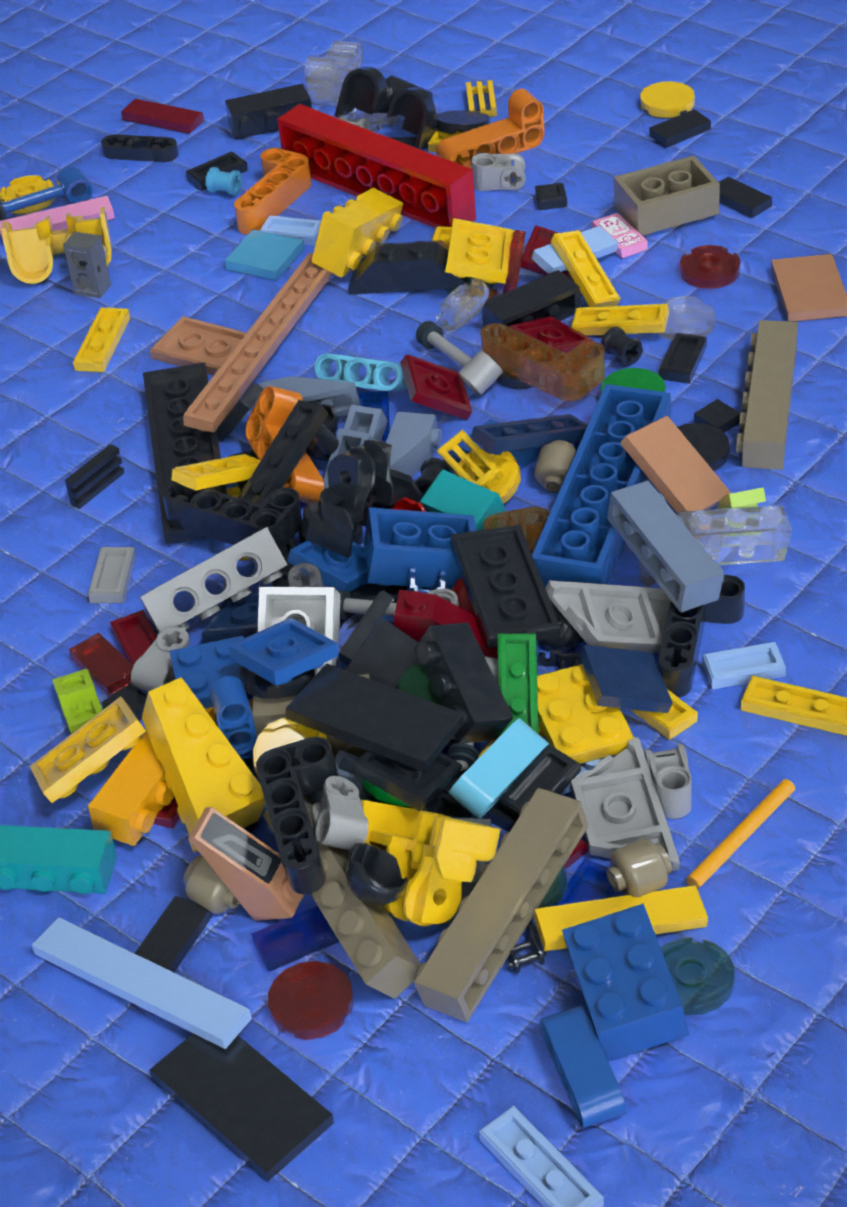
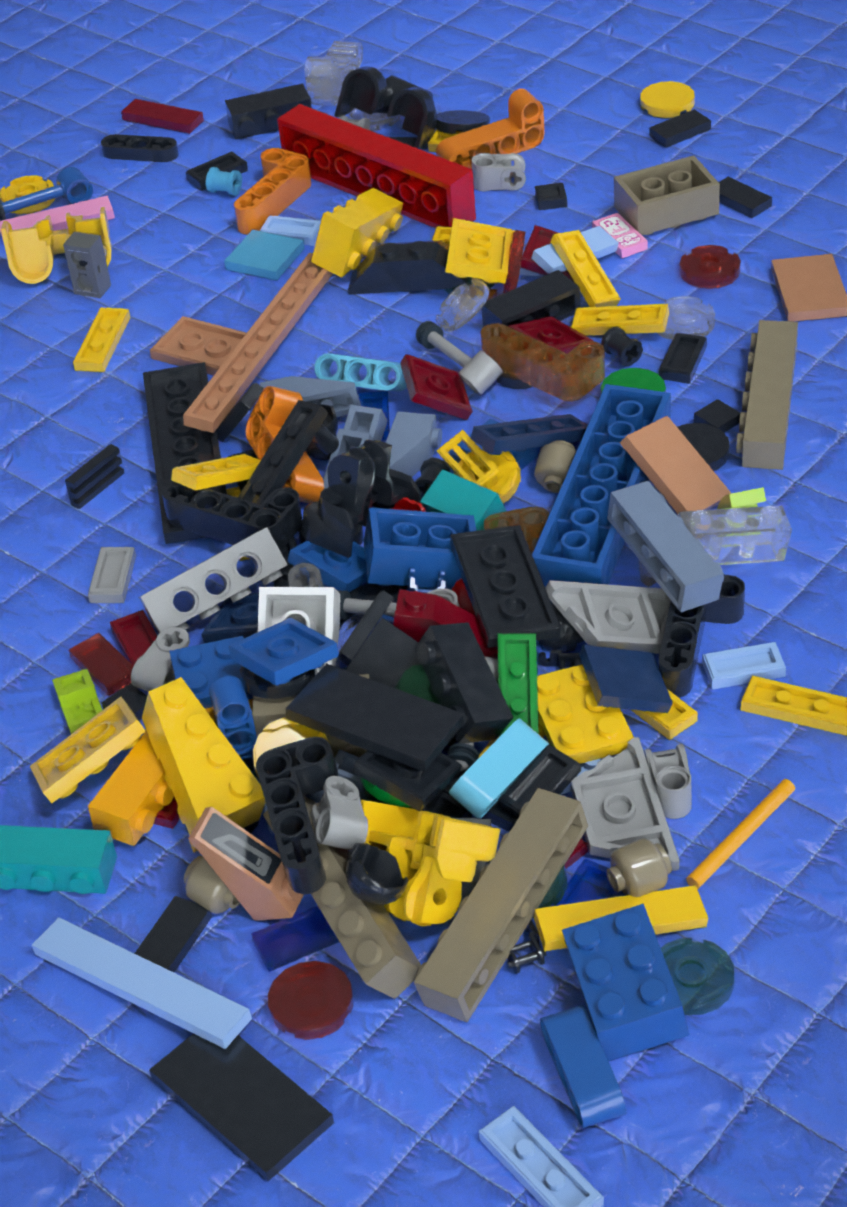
(479, 89): yellow tile -> none

